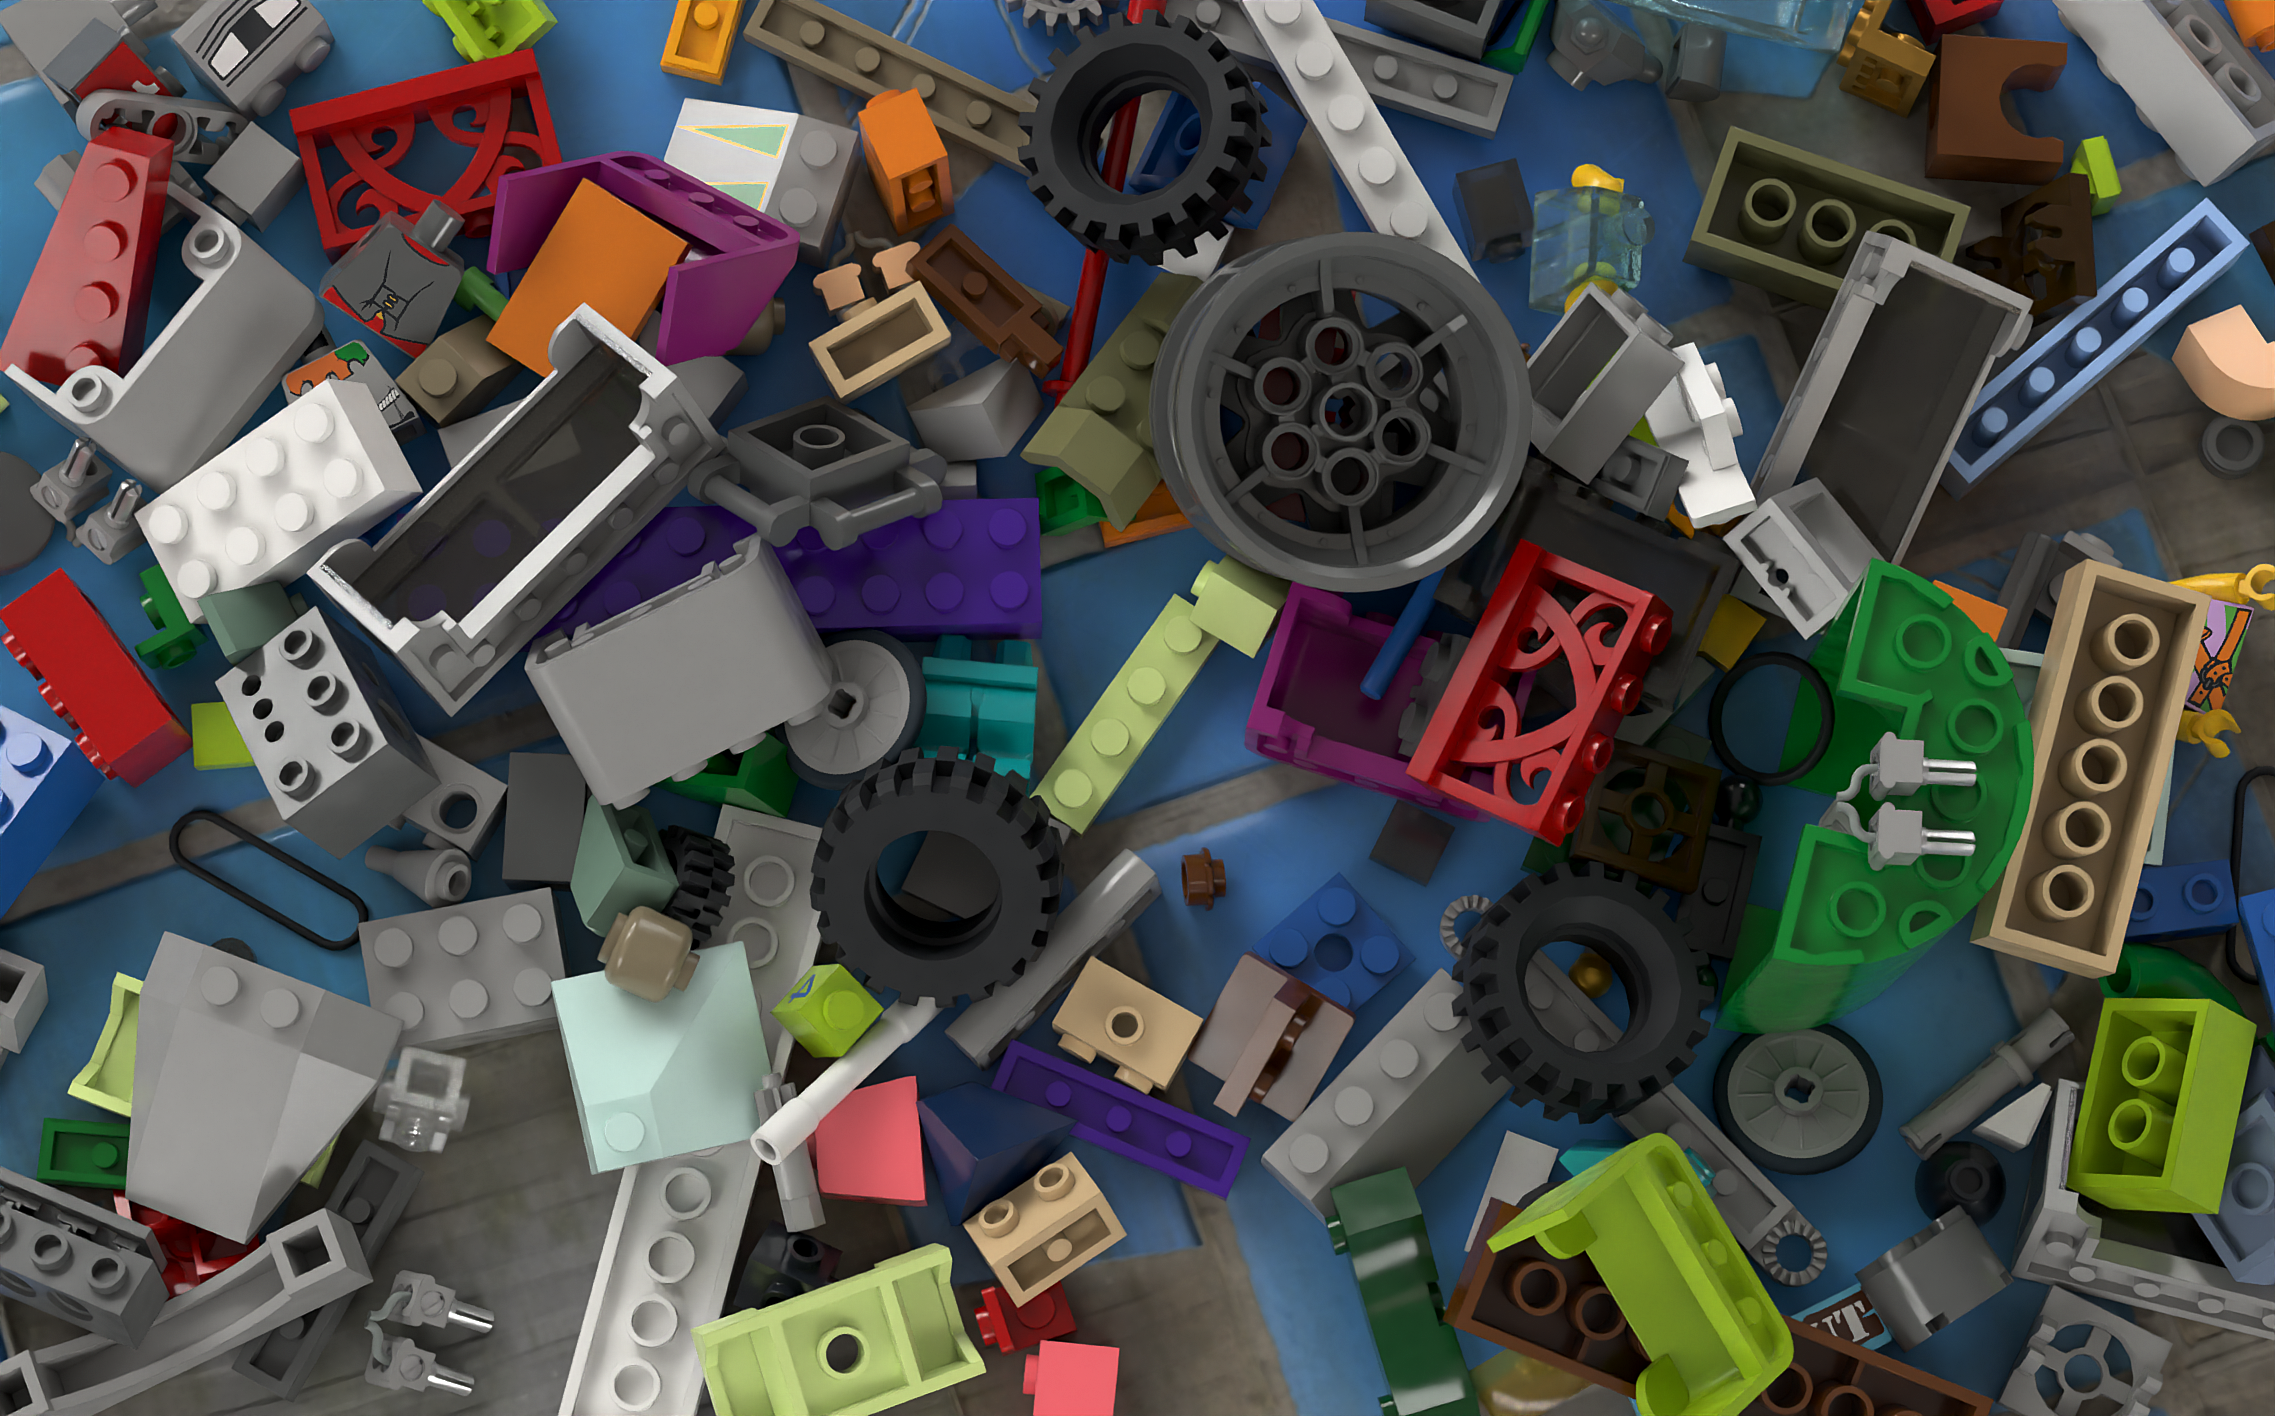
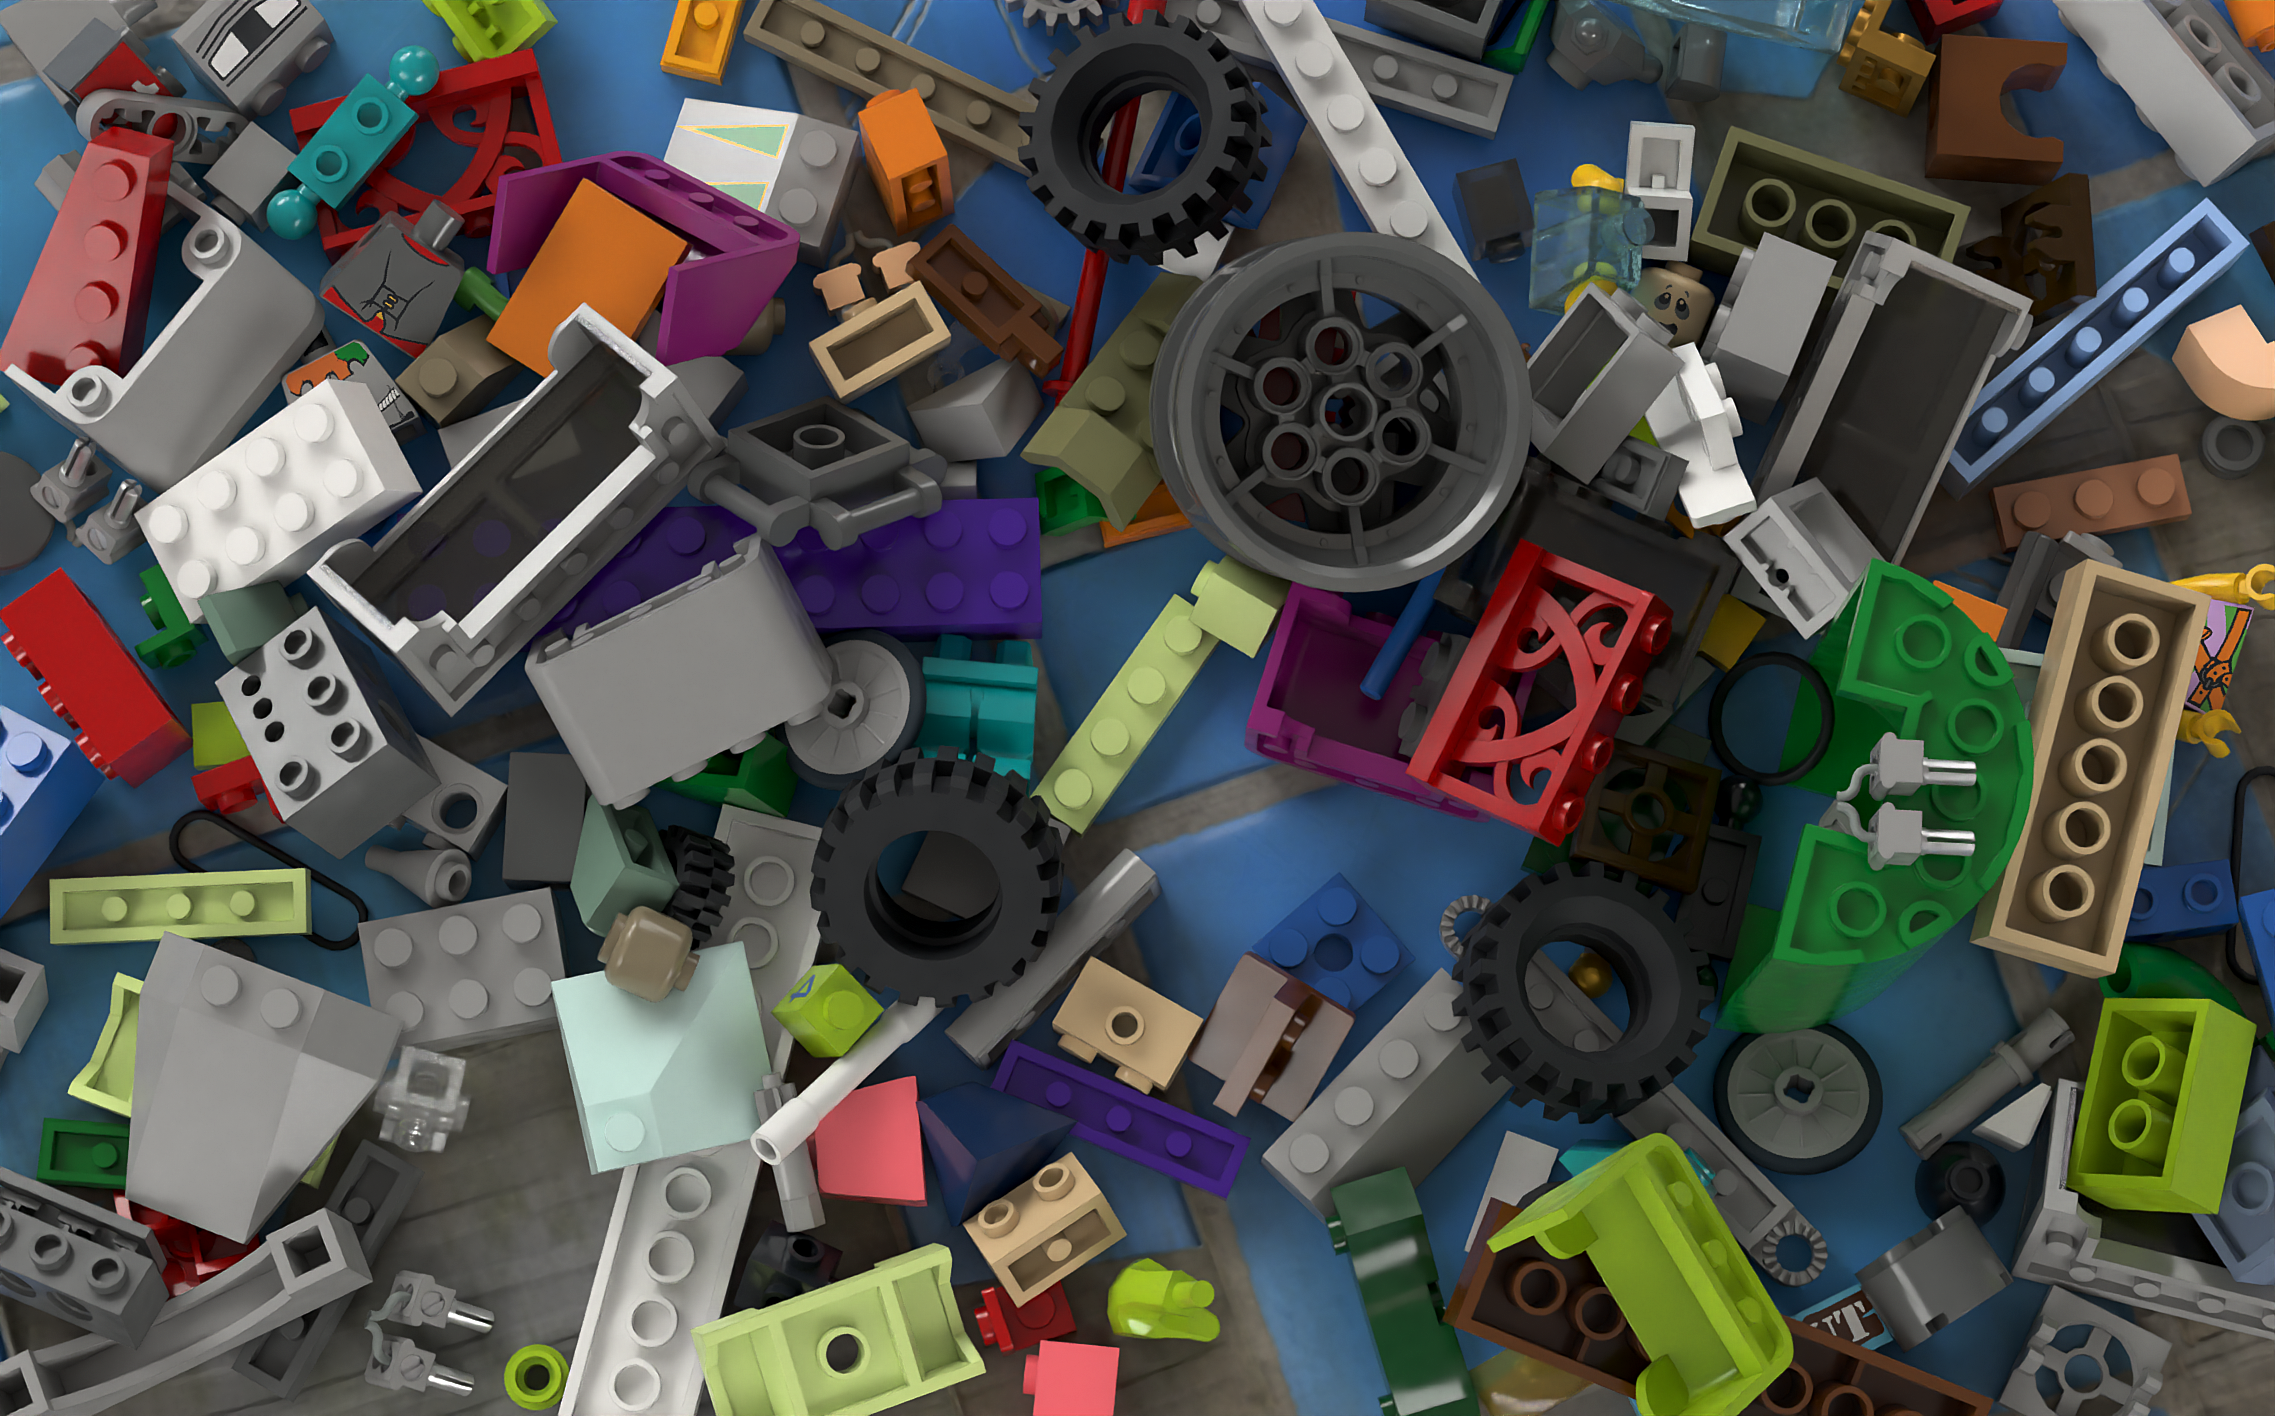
(183, 904): none -> yellowish green plate
(232, 787): none -> red bracket
(353, 142): none -> teal plate
(516, 1377): none -> lime plate
(1161, 1304): none -> lime animal
(1202, 879): reddish brown plate -> none
(1412, 843): clear smoke tile -> none
(1661, 175): none -> white brick
(1676, 300): none -> tan head
(1765, 322): none -> light grey brick
(2092, 501): none -> nougat plate
(2095, 159): lime tile -> none

